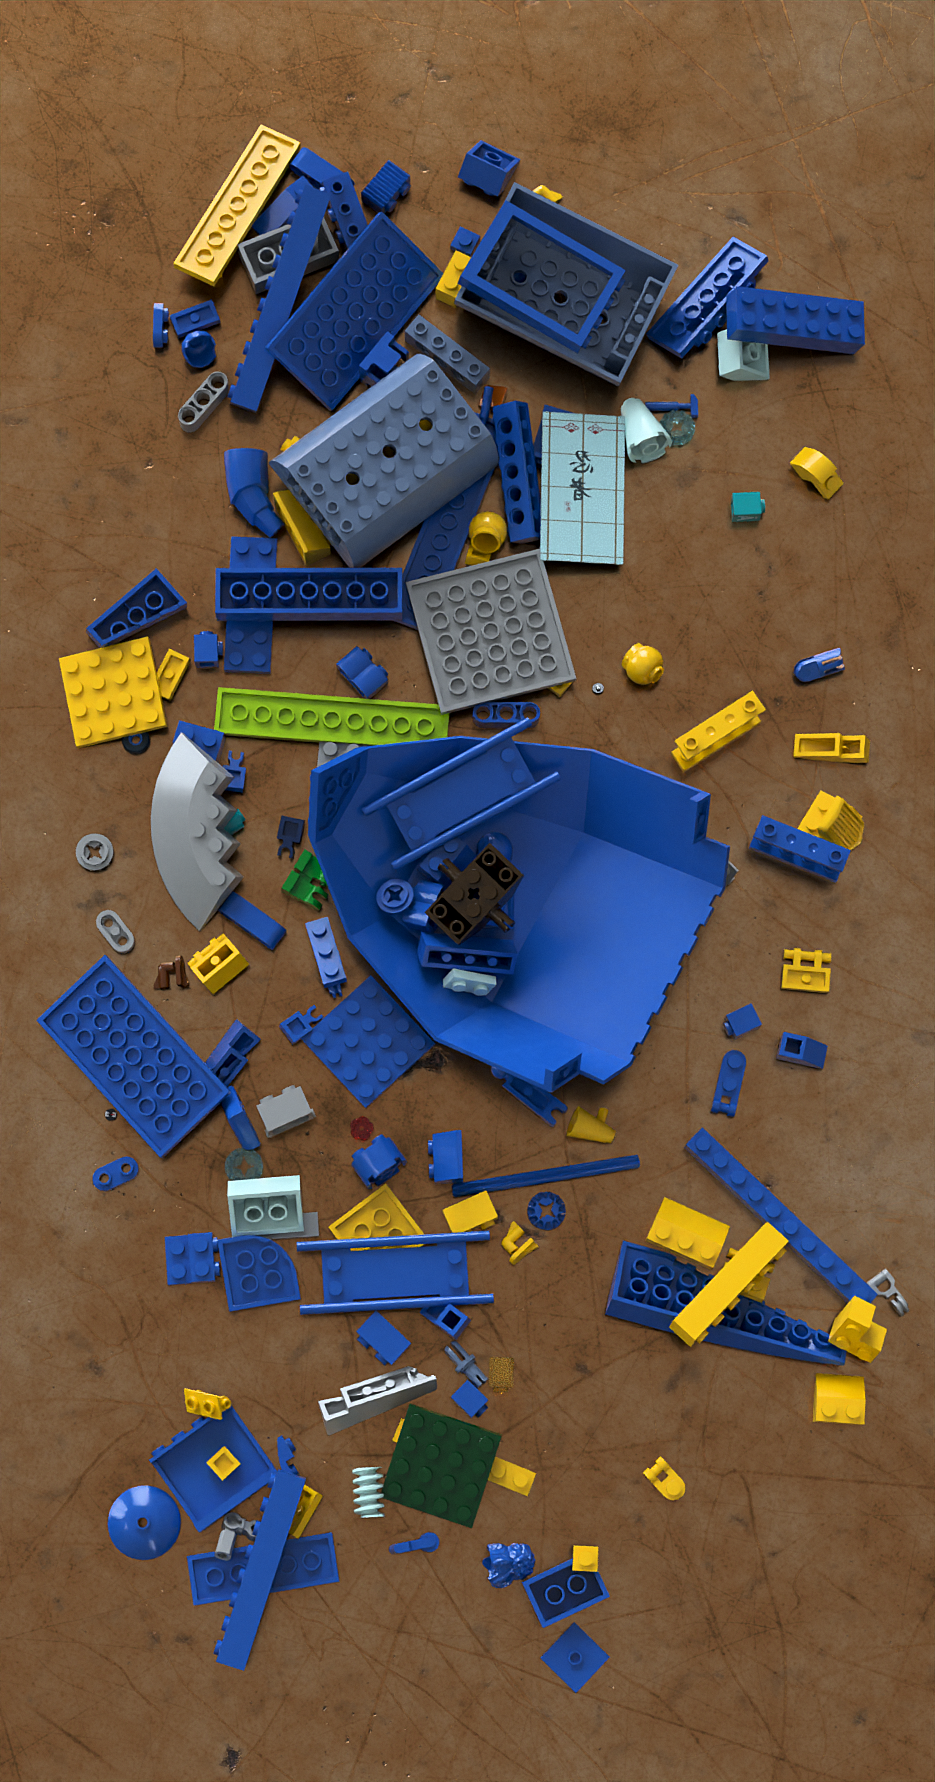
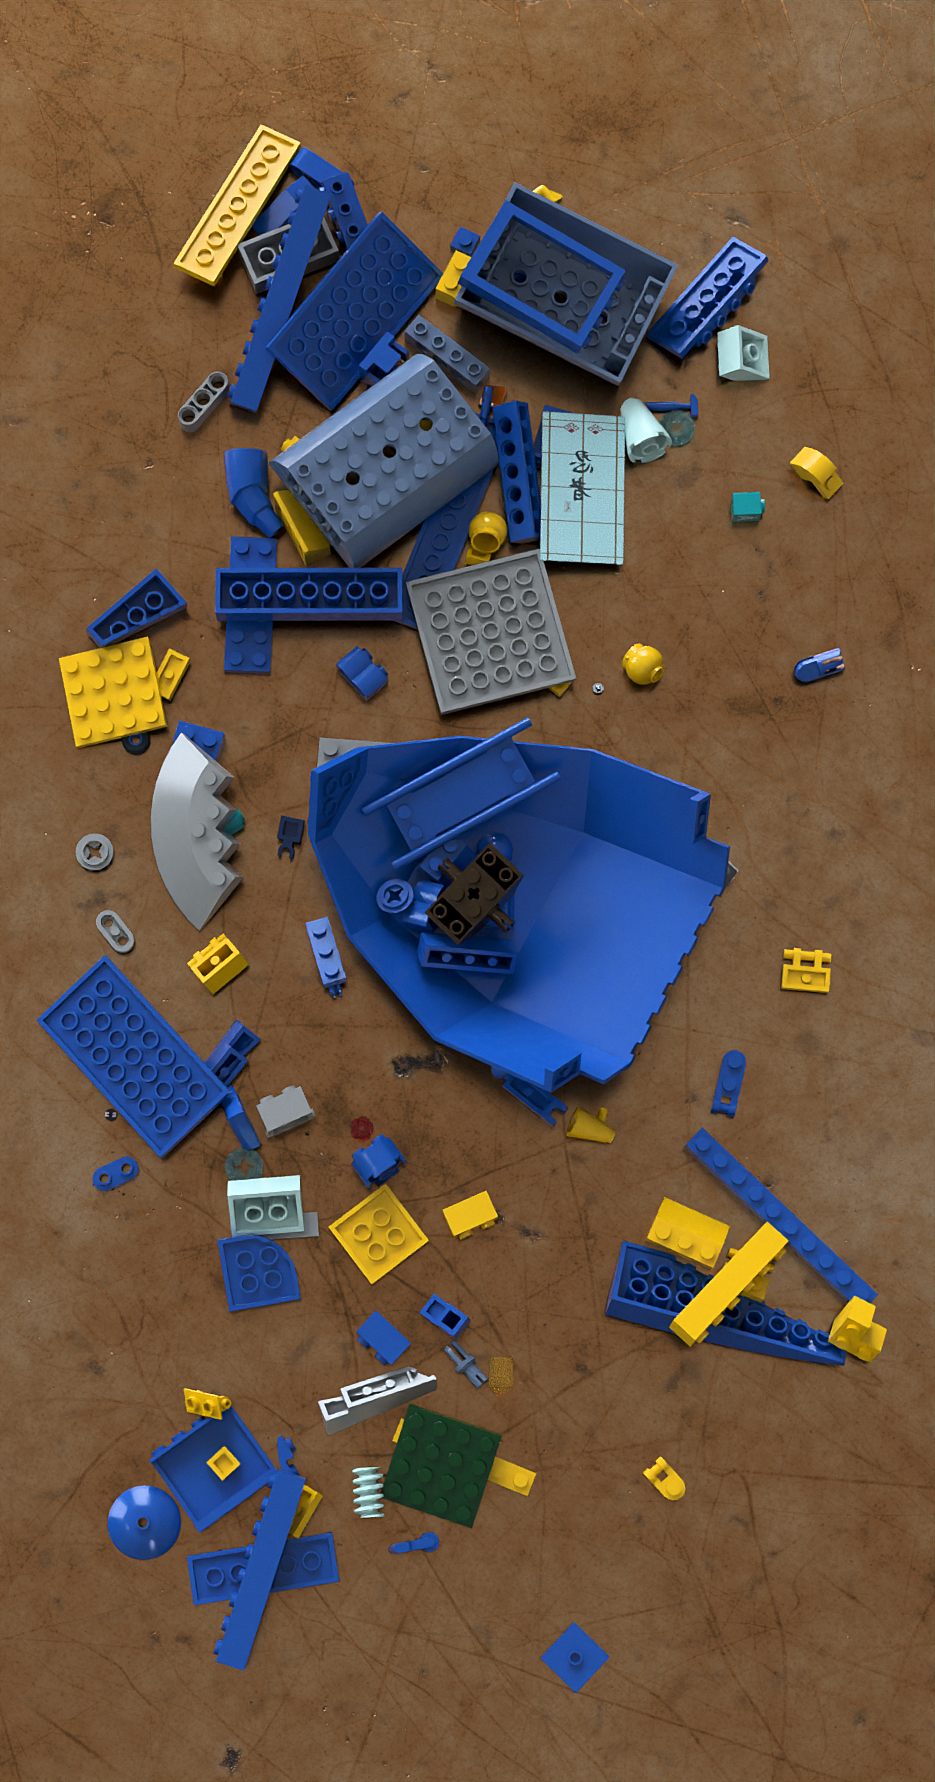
(160, 316): blue plate -> none
(164, 969): reddish brown piece -> none
(191, 1258): blue plate -> none
(195, 318): blue plate -> none
(199, 349): blue hair -> none
(207, 649): blue brick -> none
(231, 1527): light grey bar -> none
(238, 772): blue plate -> none
(252, 920): blue beam -> none
(298, 1026): blue plate -> none
(299, 880): green legs -> none
(326, 718): lime plate -> none
(368, 1041): blue plate -> none
(386, 188): blue brick -> none
(395, 1272): blue piece -> none
(447, 1157): blue slope -> none
(469, 982): light aqua plate -> none
(470, 1400): blue brick -> none
(488, 168): blue slope -> none
(494, 710): blue beam -> none
(508, 1563): blue hair -> none
(509, 1245): yellow piece -> none
(545, 1175): blue axle -> none
(547, 1222): blue gear -> none
(563, 1592): blue brick -> none
(585, 1558): yellow plate -> none
(718, 731): yellow fence -> none
(741, 1022): blue brick -> none
(795, 320): blue brick -> none
(799, 849): blue fence -> none
(801, 1050): blue slope -> none
(832, 747): yellow slope -> none
(833, 821): yellow piece -> none
(839, 1399): yellow slope -> none
(901, 1304): light grey piece -> none

